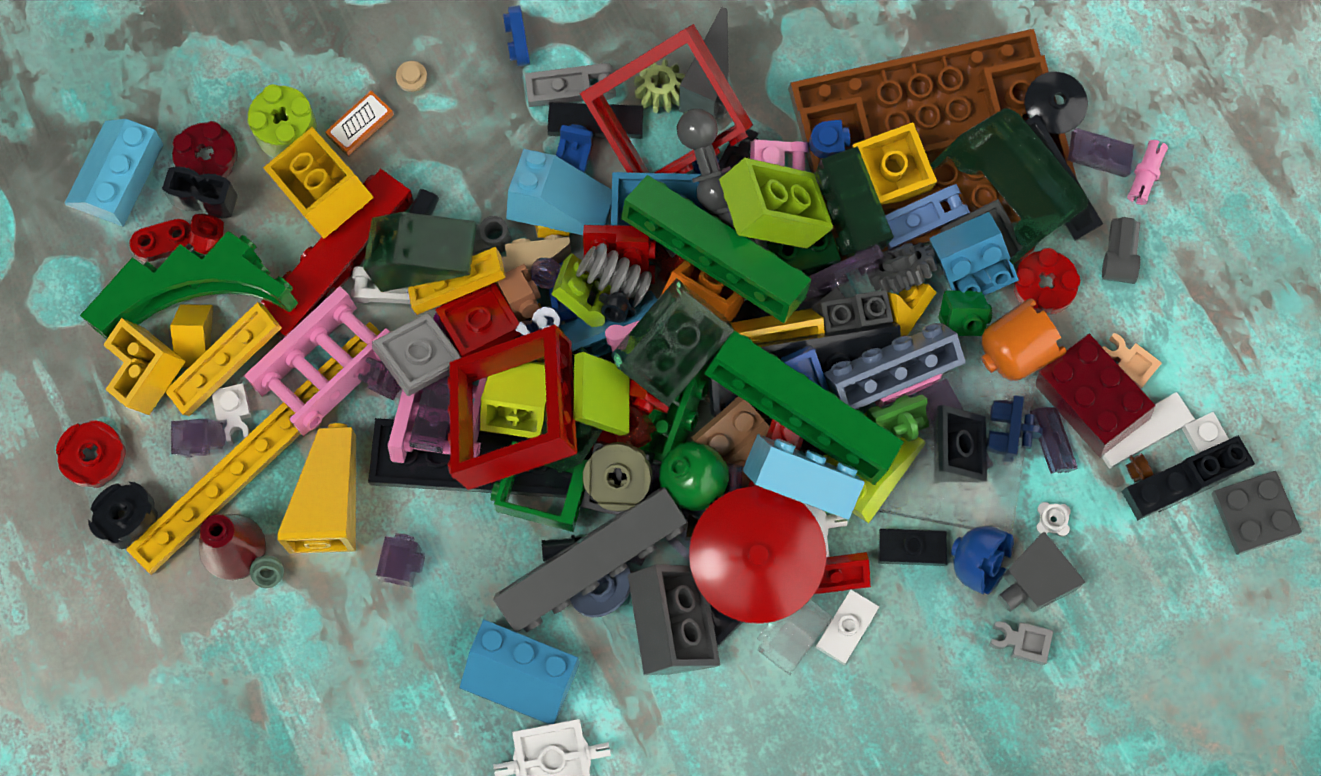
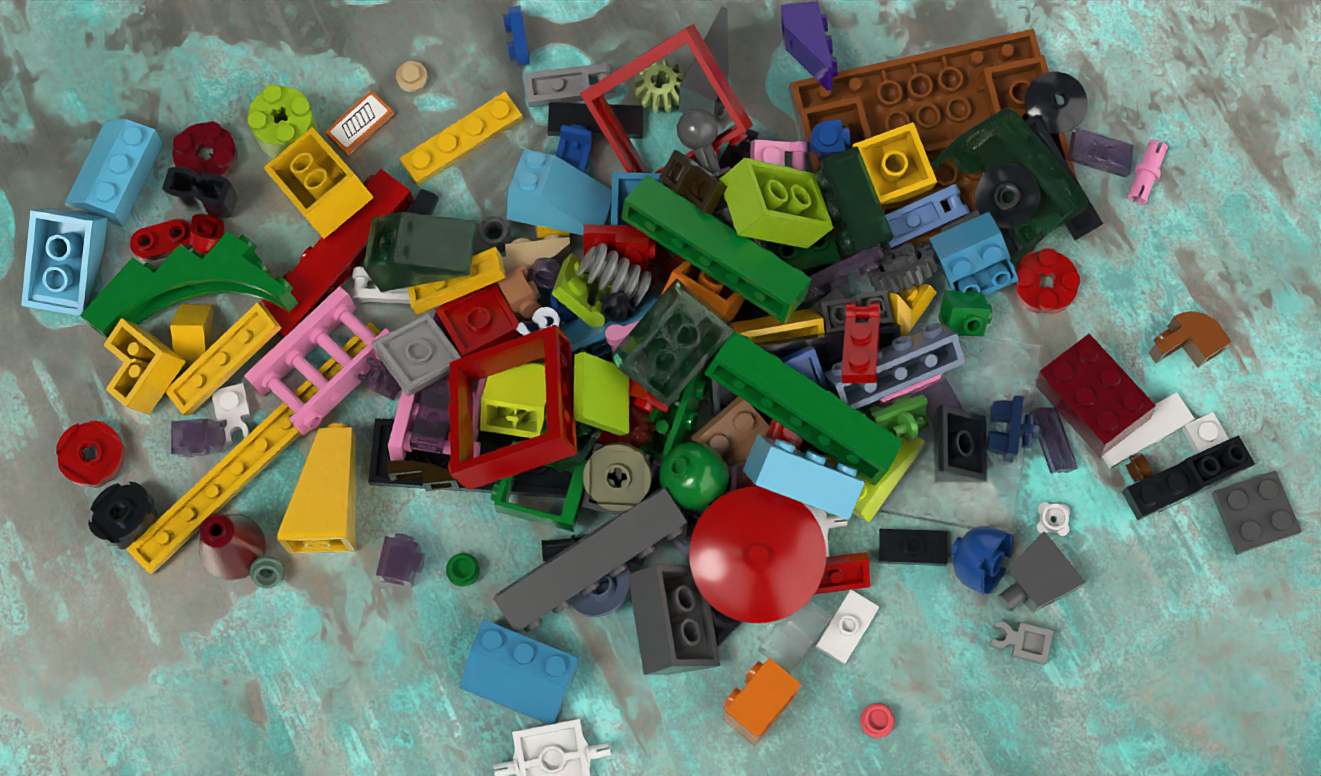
(62, 259): none -> medium azure slope
(432, 476): none -> dark brown slope
(461, 139): none -> yellow plate
(462, 570): none -> green plate
(693, 182): none -> dark brown slope
(761, 700): none -> orange brick
(806, 41): none -> dark purple slope
(861, 343): none -> red plate
(877, 720): none -> coral plate
(996, 184): none -> black dish
(1020, 342): orange cylinder -> none
(1121, 259): dark grey piece -> none
(1135, 361): light nougat plate -> none
(1196, 333): none -> dark orange brick

